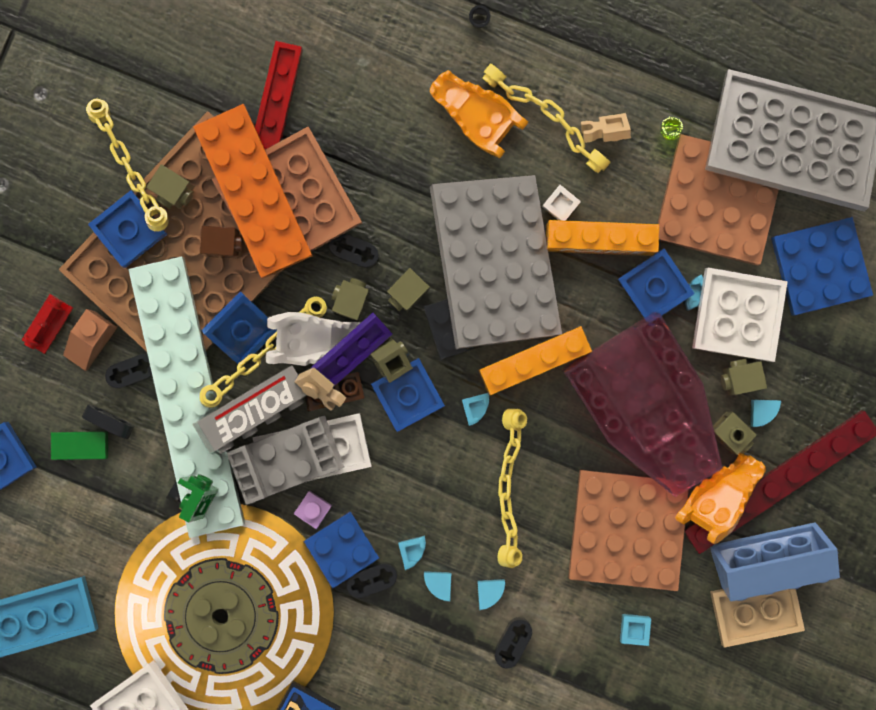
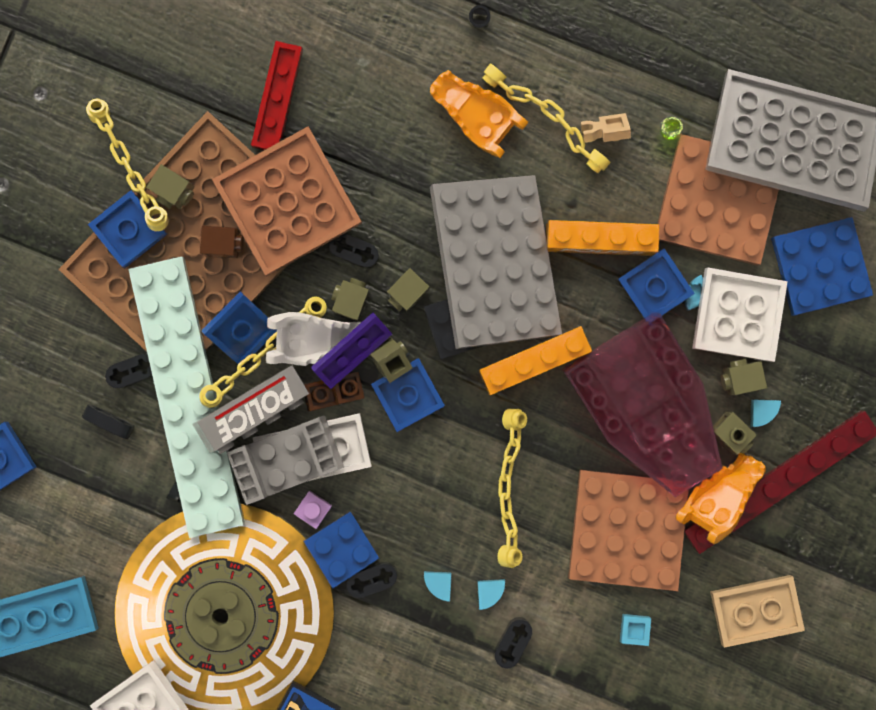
(47, 324): red hinge -> none
(79, 445): green tile -> none
(88, 338): nougat slope -> none
(198, 502): green bracket -> none
(252, 191): orange plate -> none
(318, 386): tan plate -> none
(412, 550): medium azure tile -> none
(475, 407): medium azure tile -> none
(561, 204): white plate -> none
(775, 561): medium blue slope -> none

